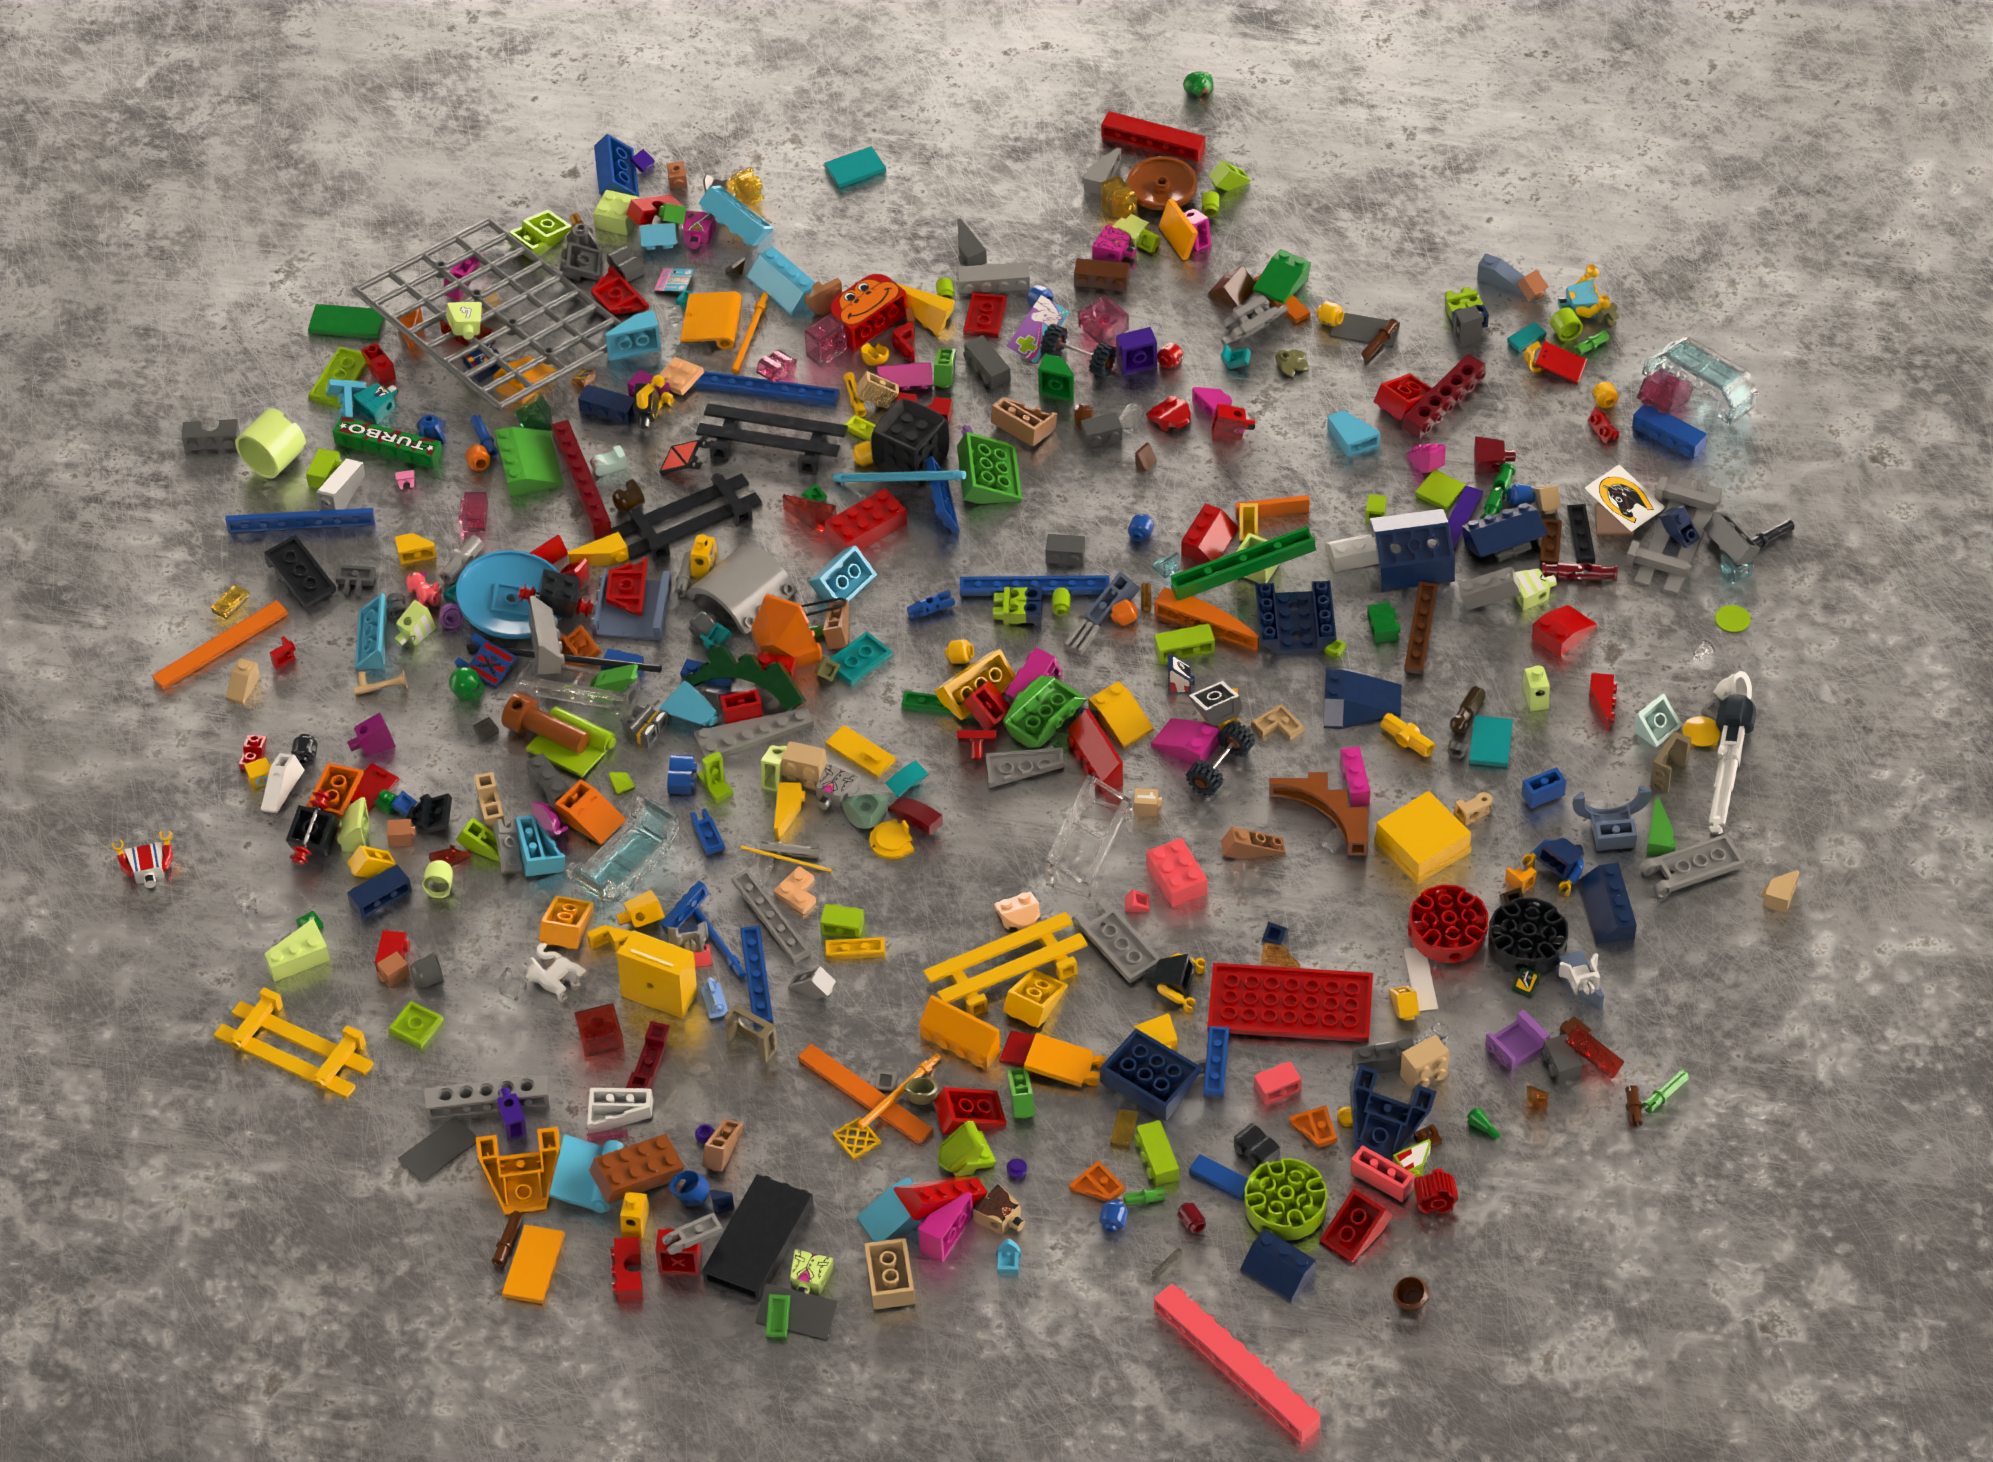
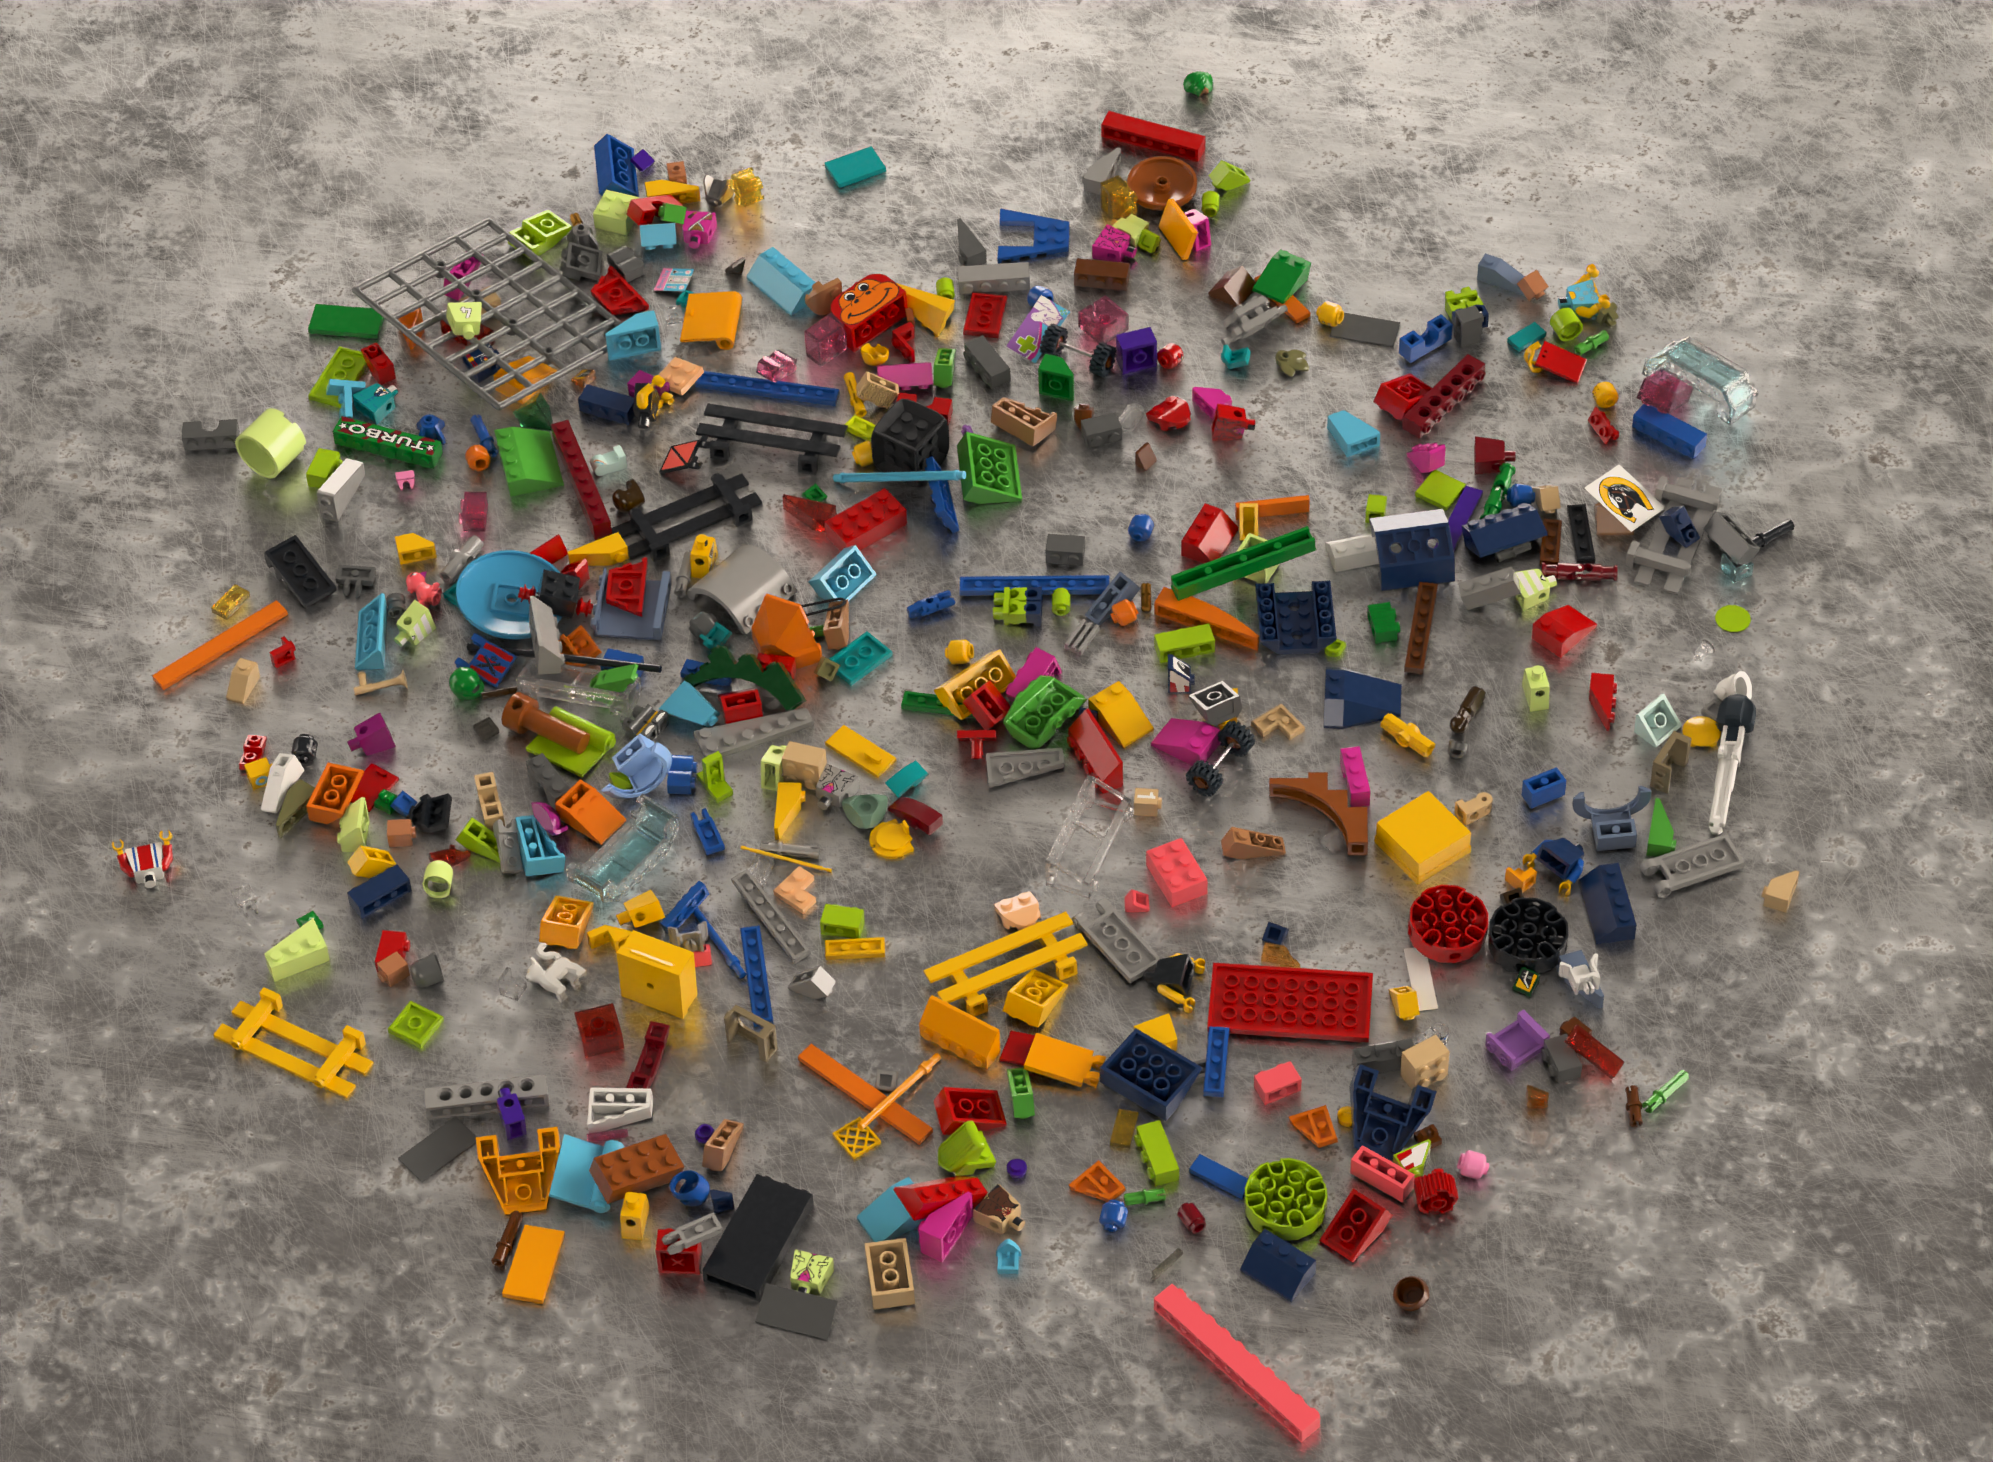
(294, 806): none -> olive slope
(300, 520): blue tile -> none
(312, 829): black brick -> none
(451, 616): medium lavender brick -> none
(499, 692): none -> dark brown wheel
(626, 1254): red arch -> none
(644, 764): none -> light blue piece
(682, 192): none -> yellow slope
(713, 998): light blue hinge -> none
(735, 215): medium azure slope -> none
(759, 309): light orange bar -> none
(778, 1316): bright green tile -> none
(921, 1090): olive helmet -> none
(1050, 235): none -> blue wing
(1171, 565): clear light blue bracket -> none
(1256, 1145): black brick -> none
(1383, 335): reddish brown axle -> none
(1436, 334): none -> blue arch
(1472, 1164): none -> bright pink head
(1479, 1120): green cone -> none
(1490, 741): teal tile -> none

